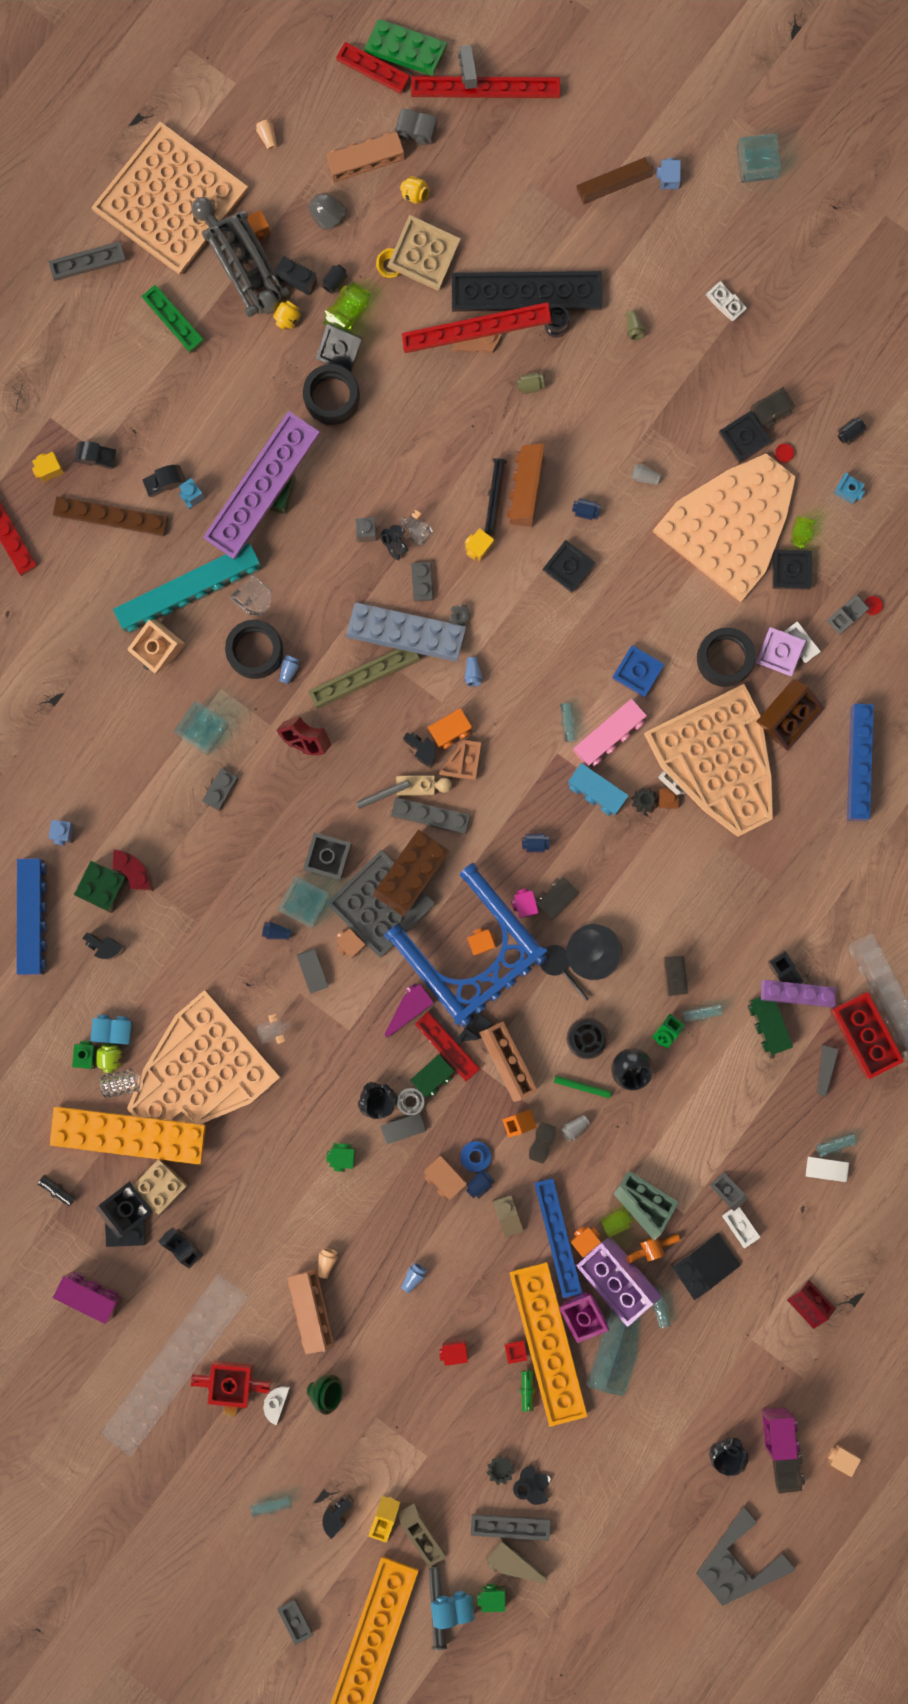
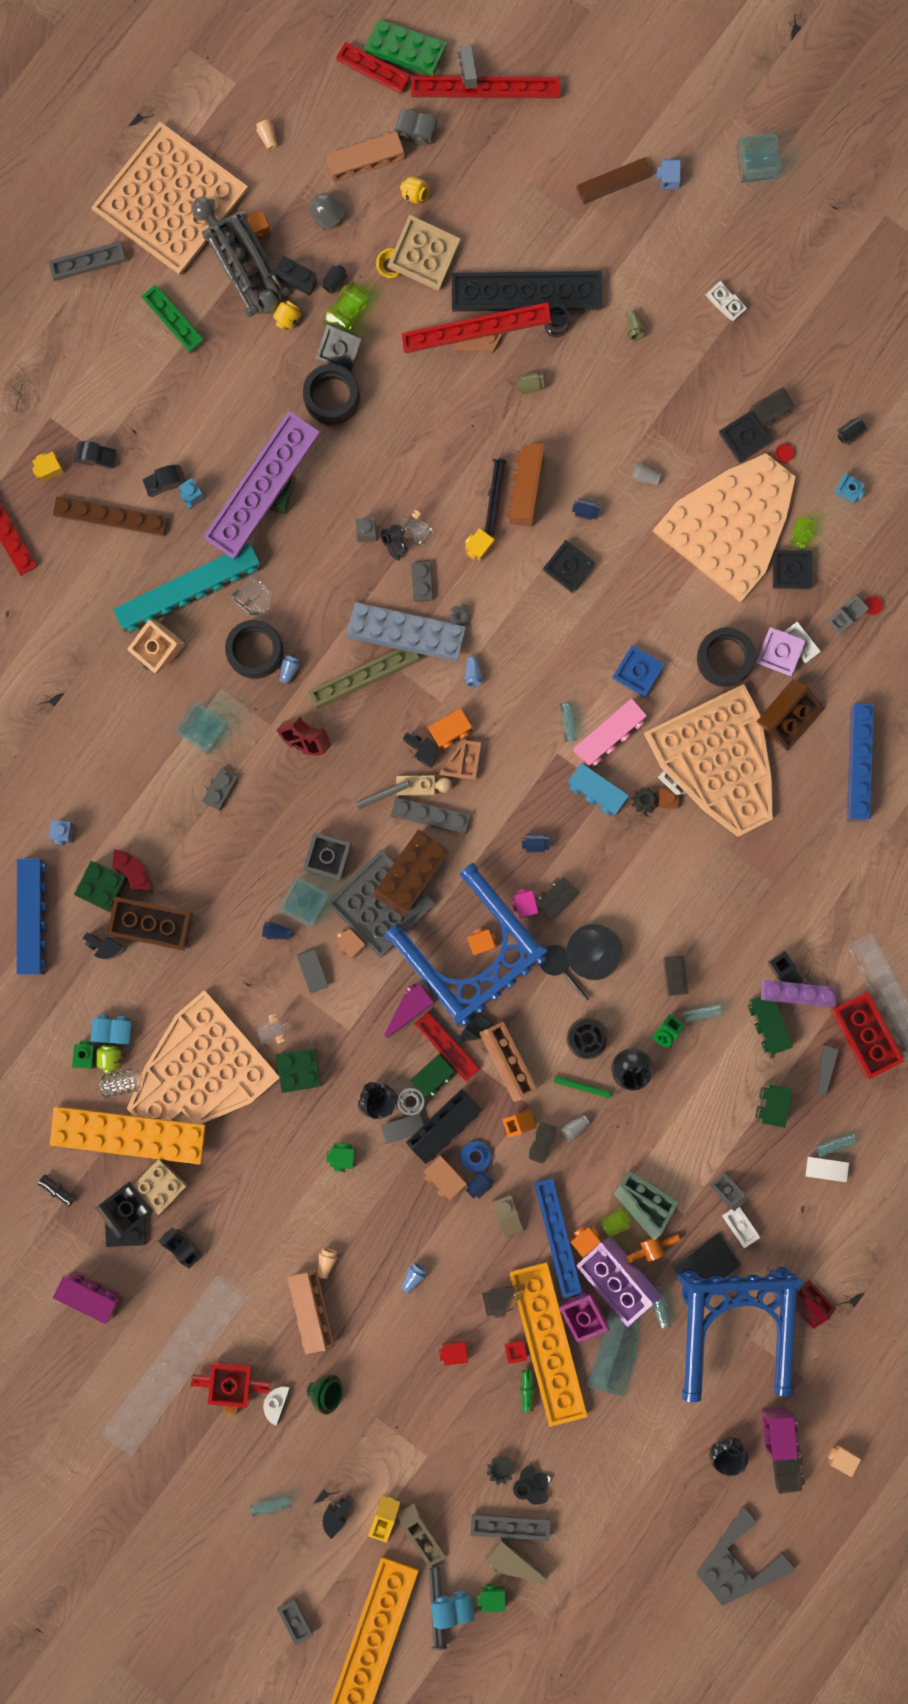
(150, 923): none -> reddish brown brick
(298, 1070): none -> dark green brick
(444, 1126): none -> black brick
(502, 1300): none -> clear smoke slope
(697, 1294): none -> blue arch
(774, 1105): none -> dark green brick

